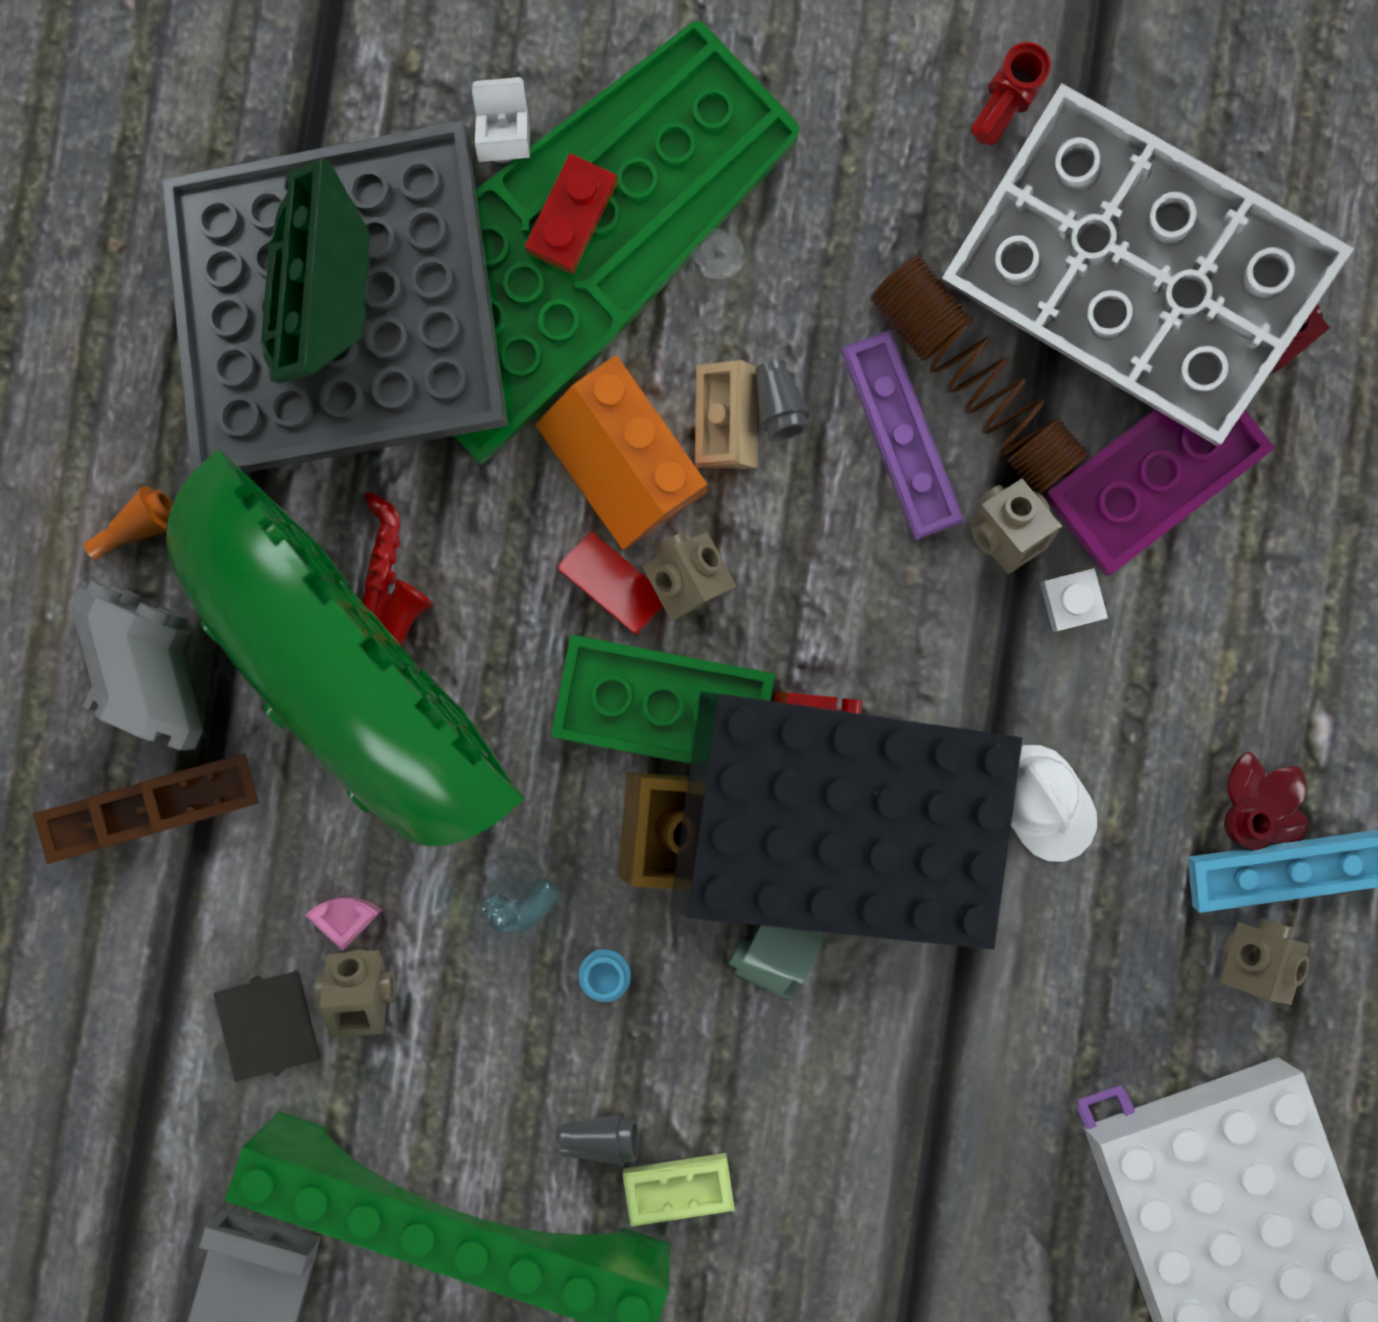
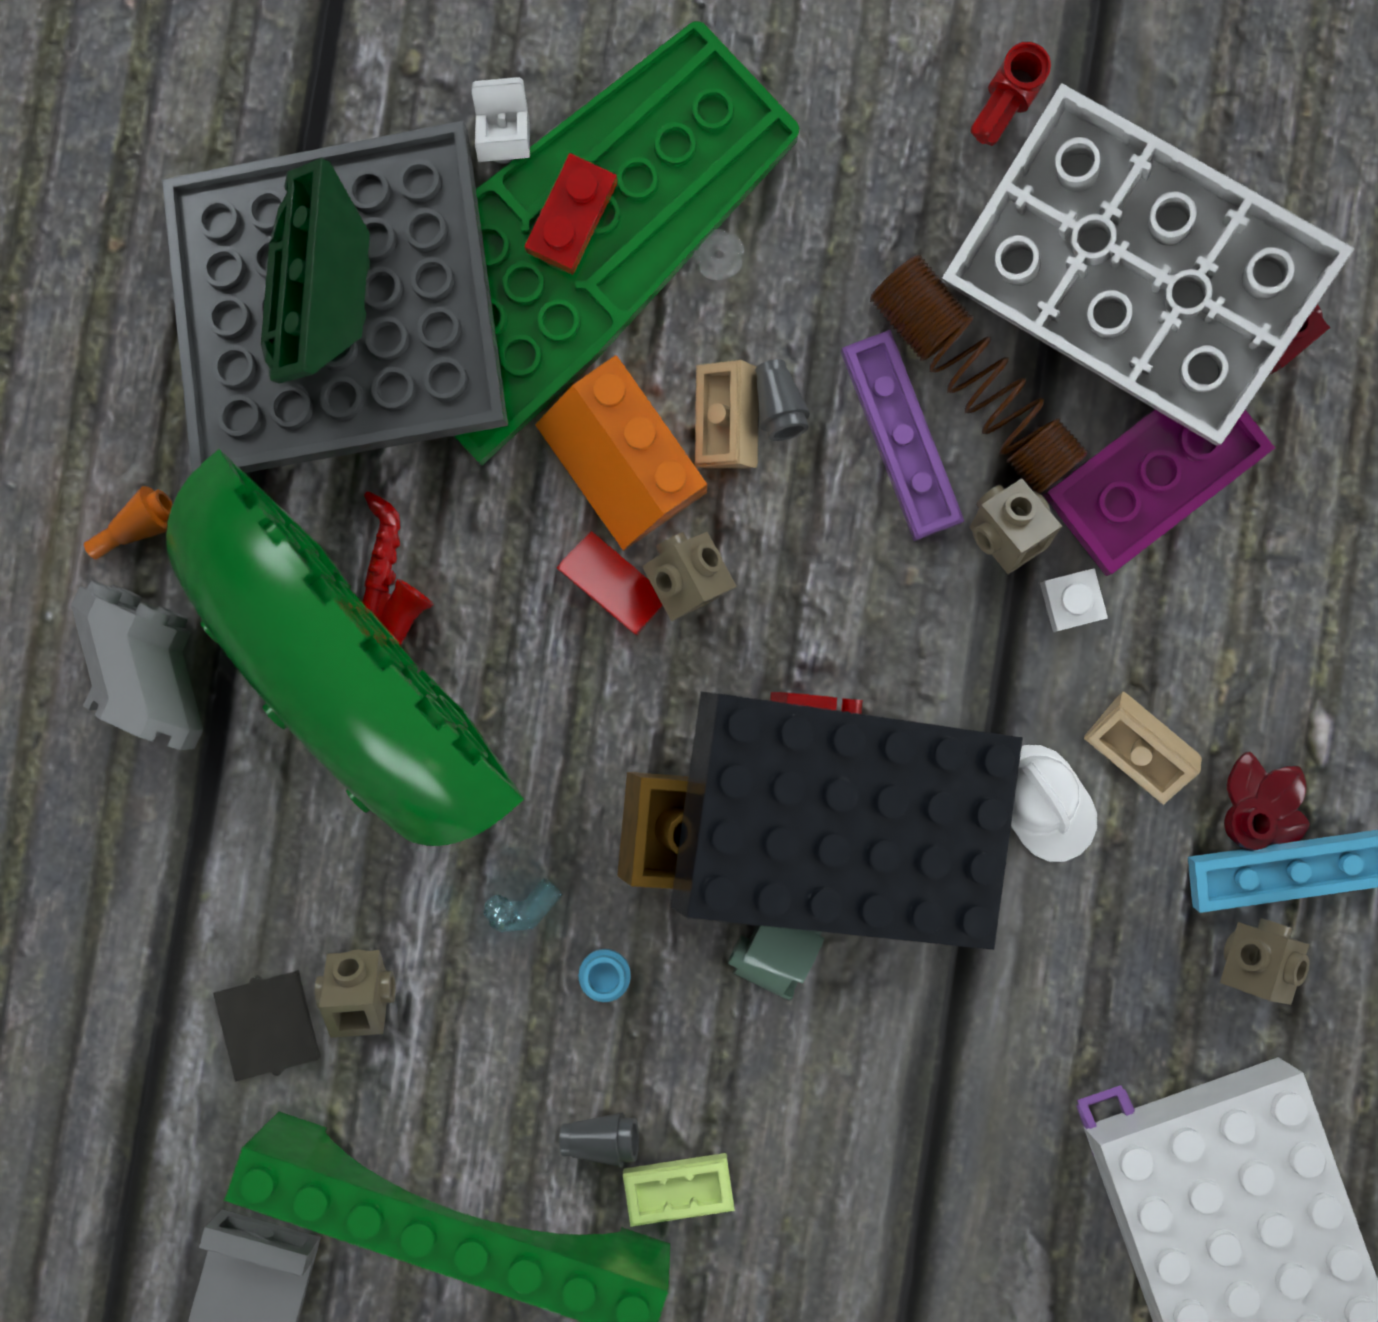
(146, 808): reddish brown slope -> none
(343, 918): bright pink tile -> none
(642, 697): green plate -> none
(1144, 748): none -> tan slope

